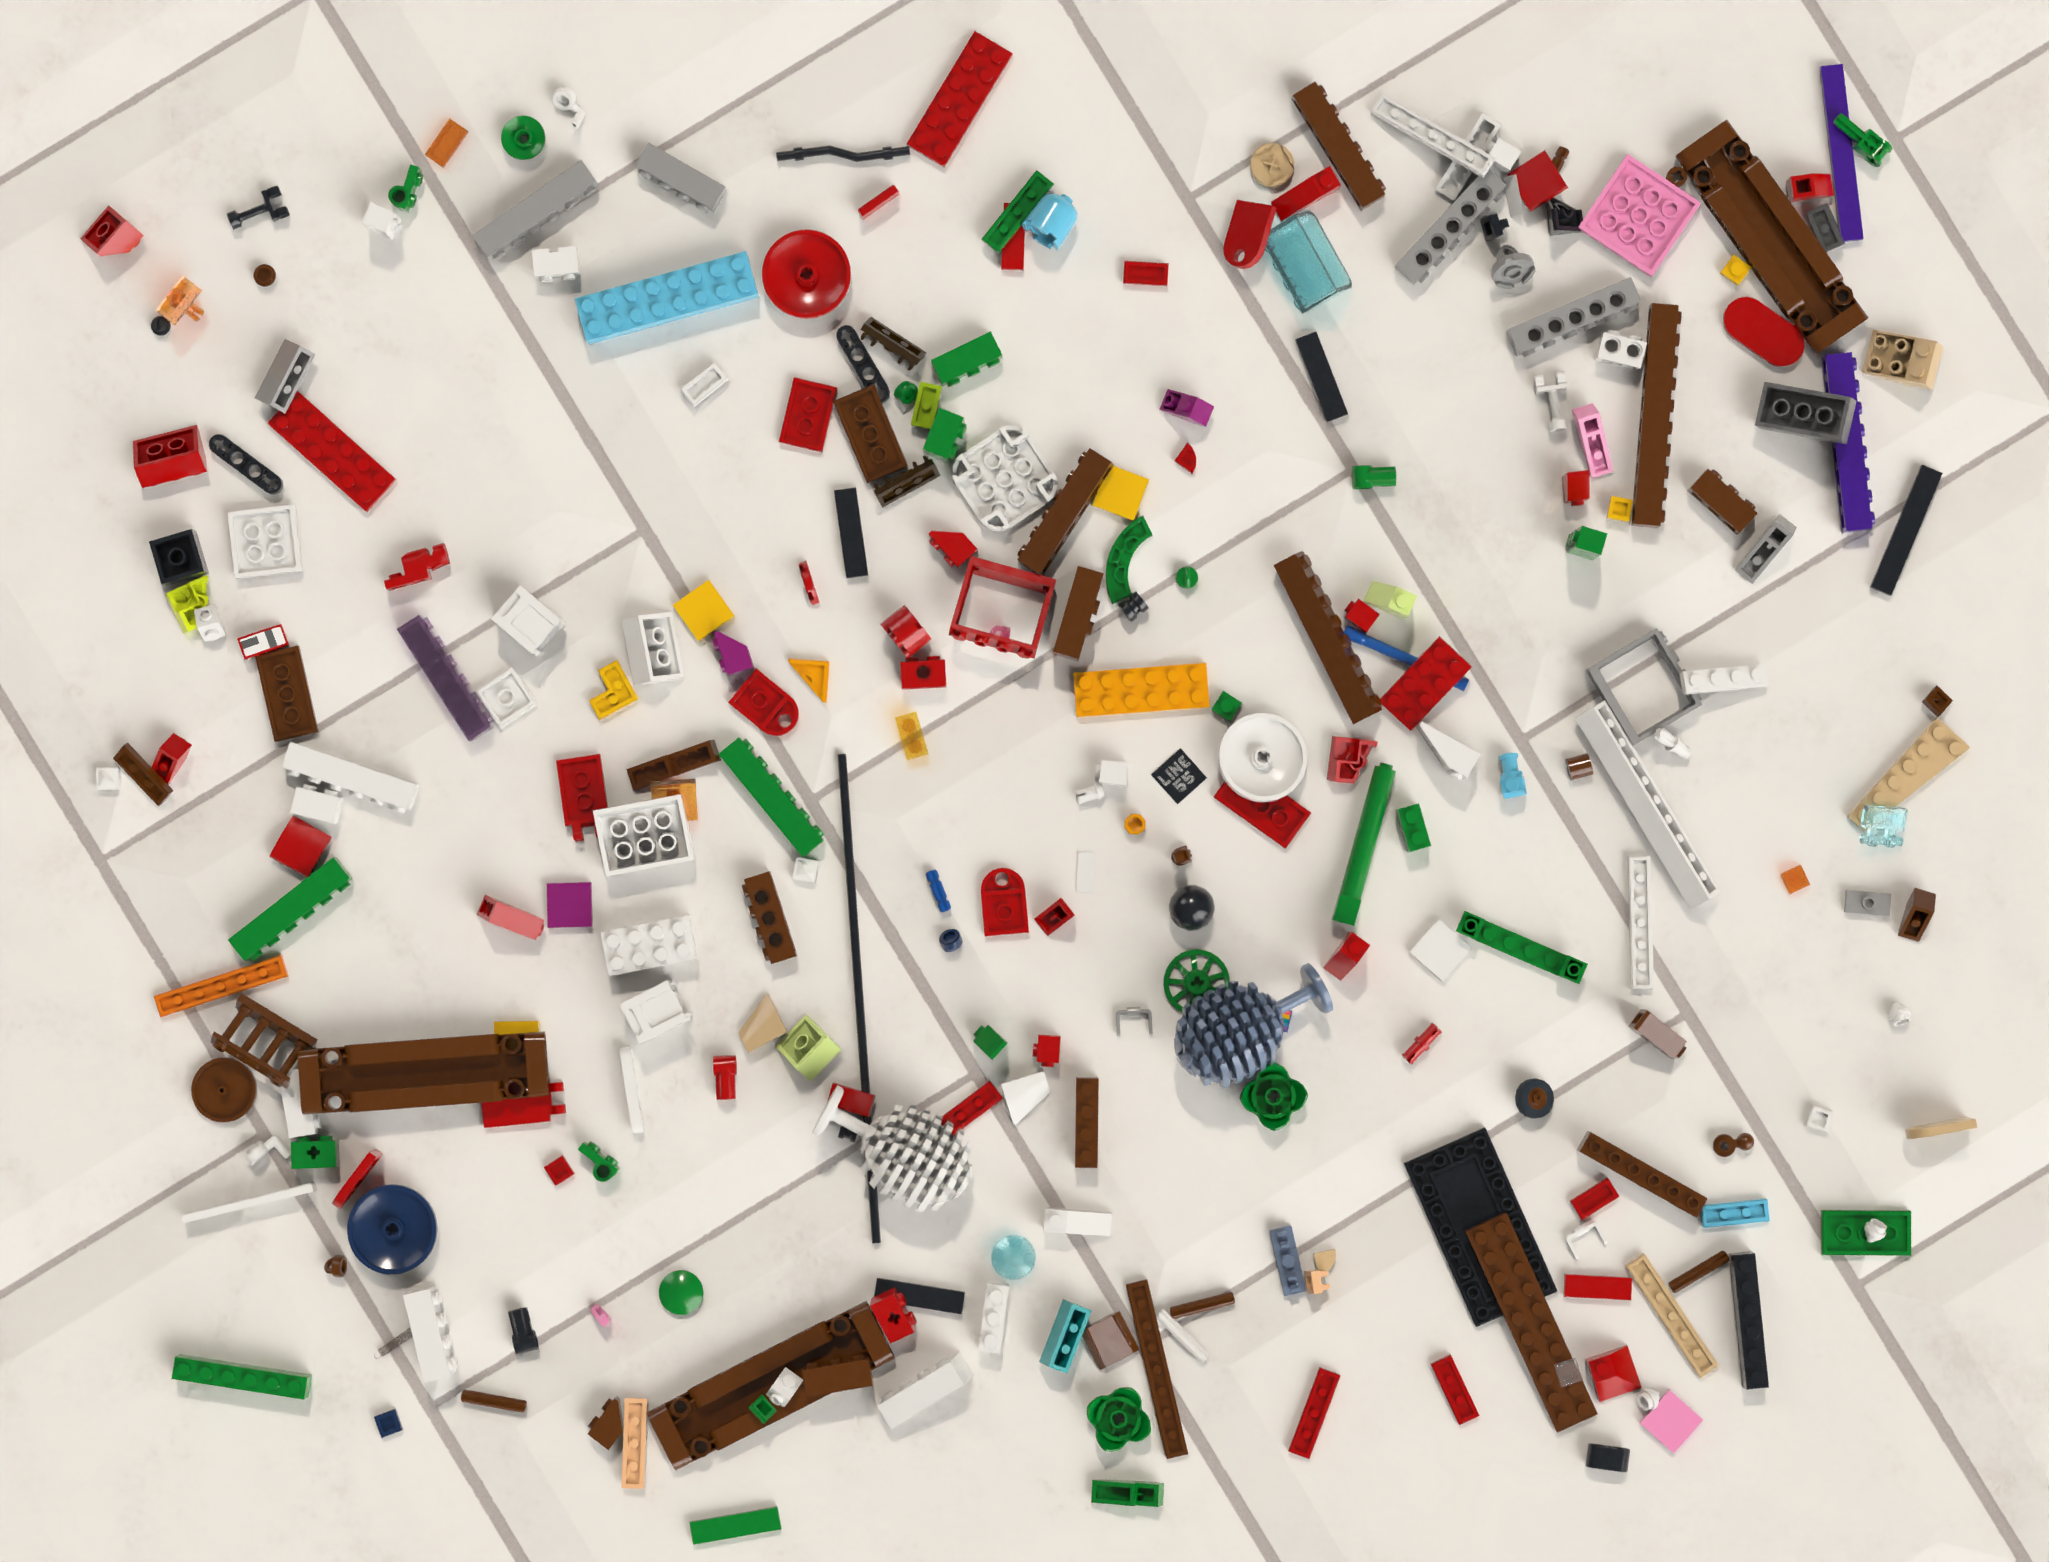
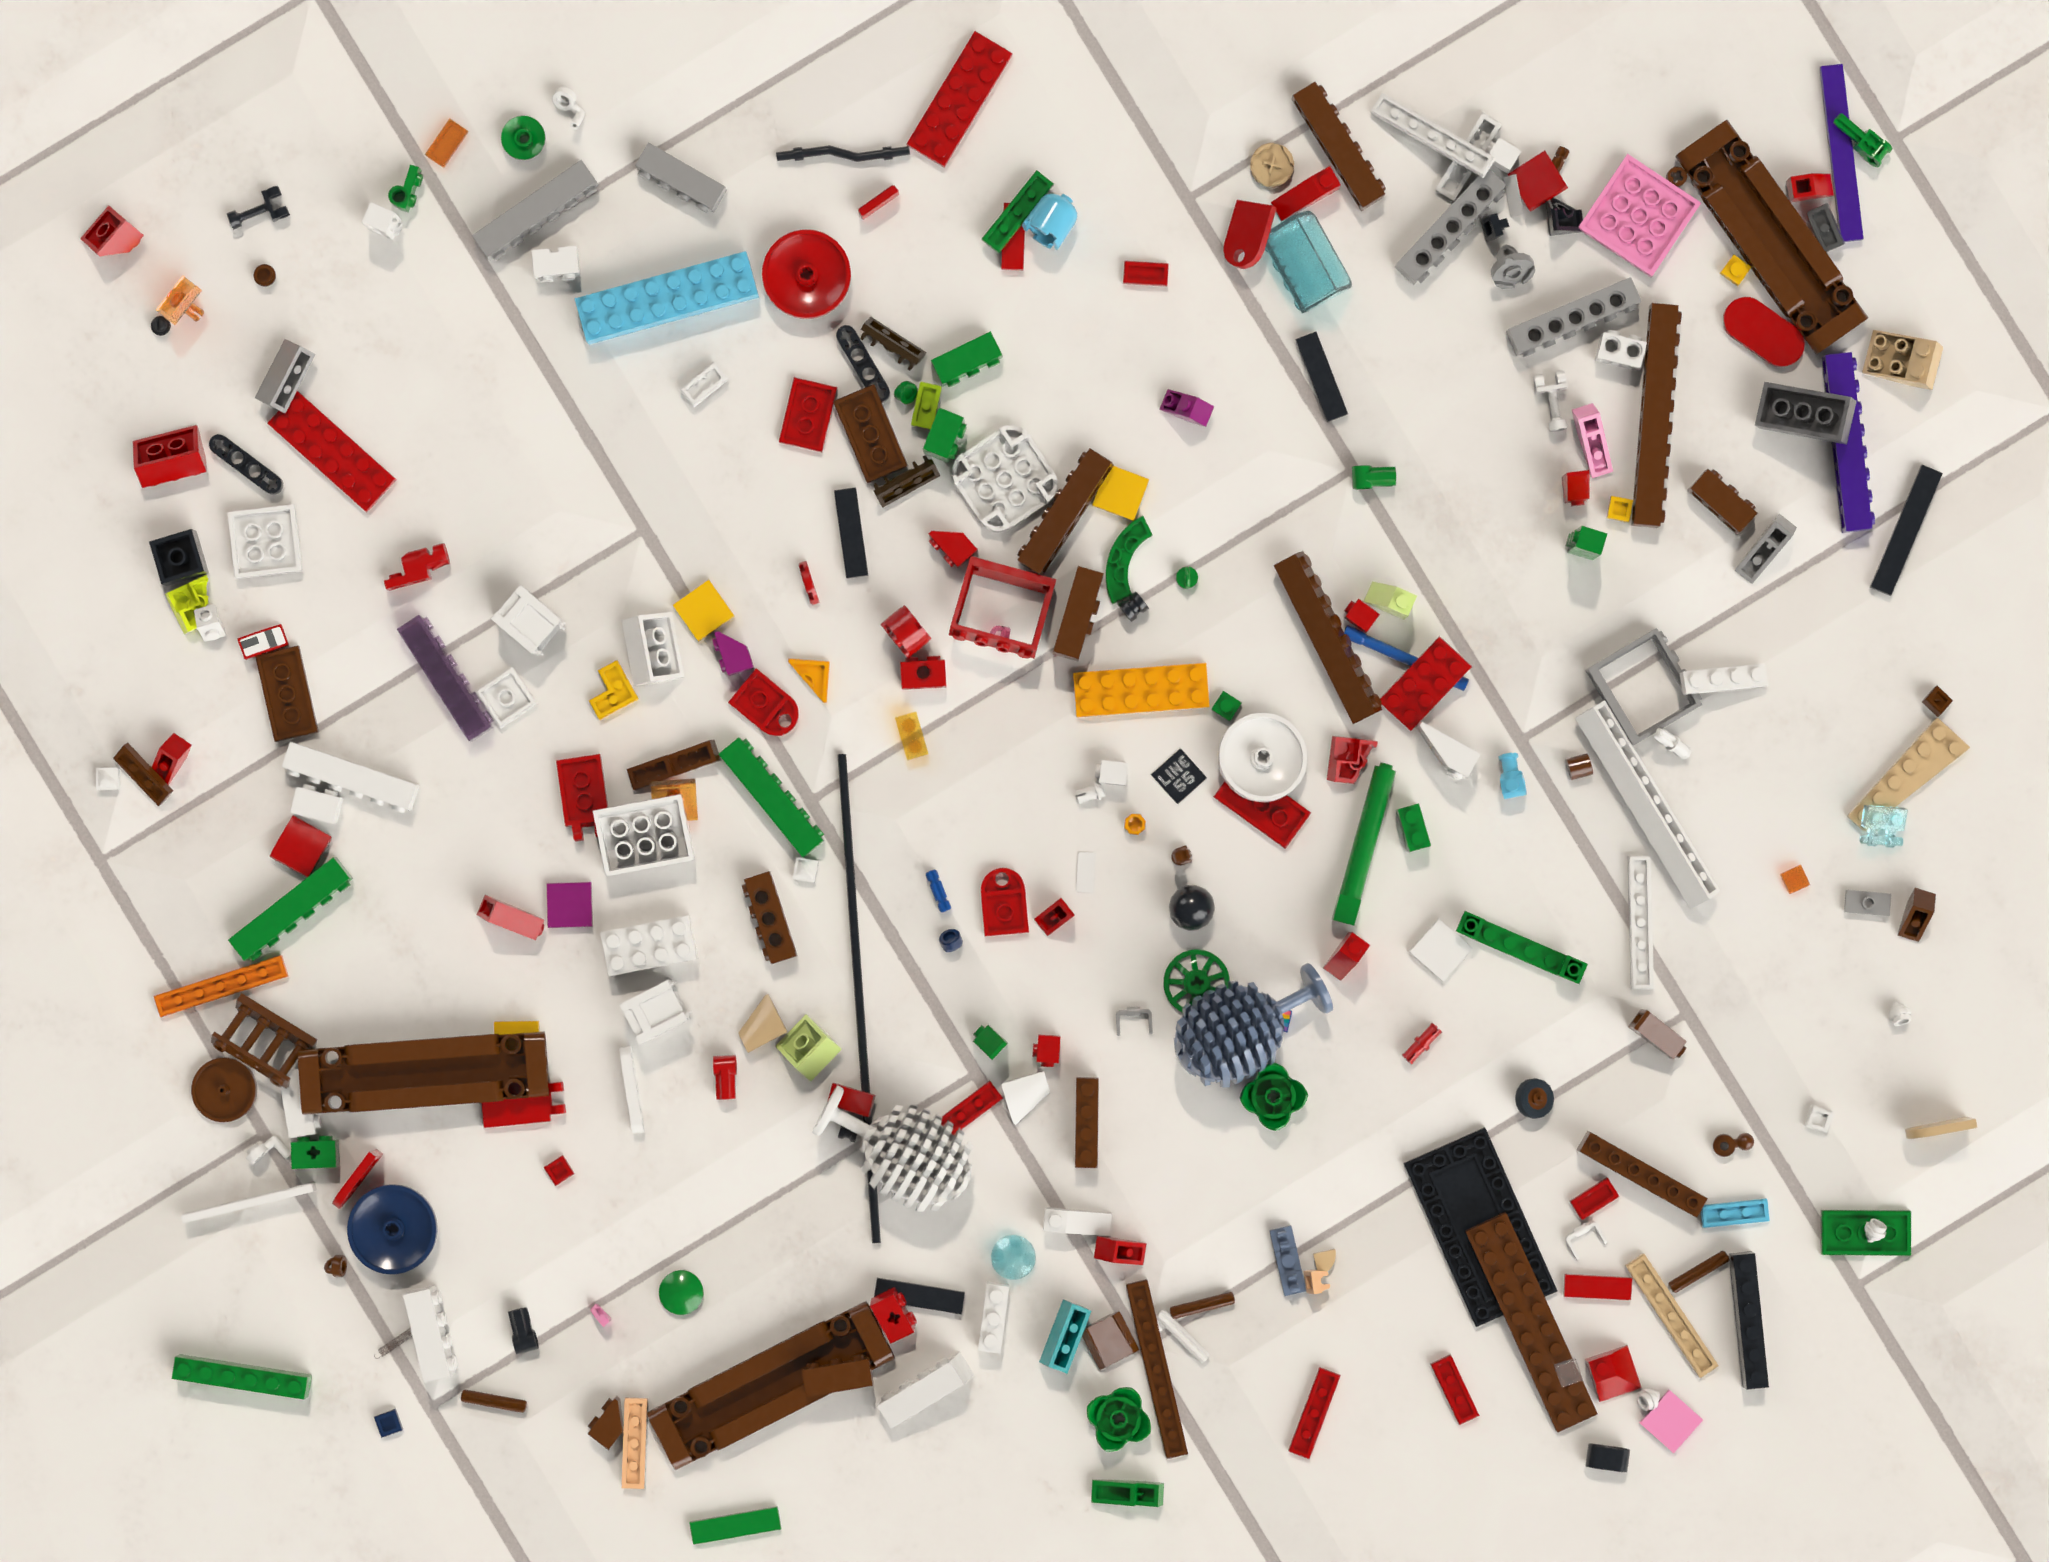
(591, 1150): green plate -> none
(762, 1409): green slope -> none
(784, 1387): white bracket -> none
(1119, 1250): none -> red slope
(1187, 458): red tile -> none

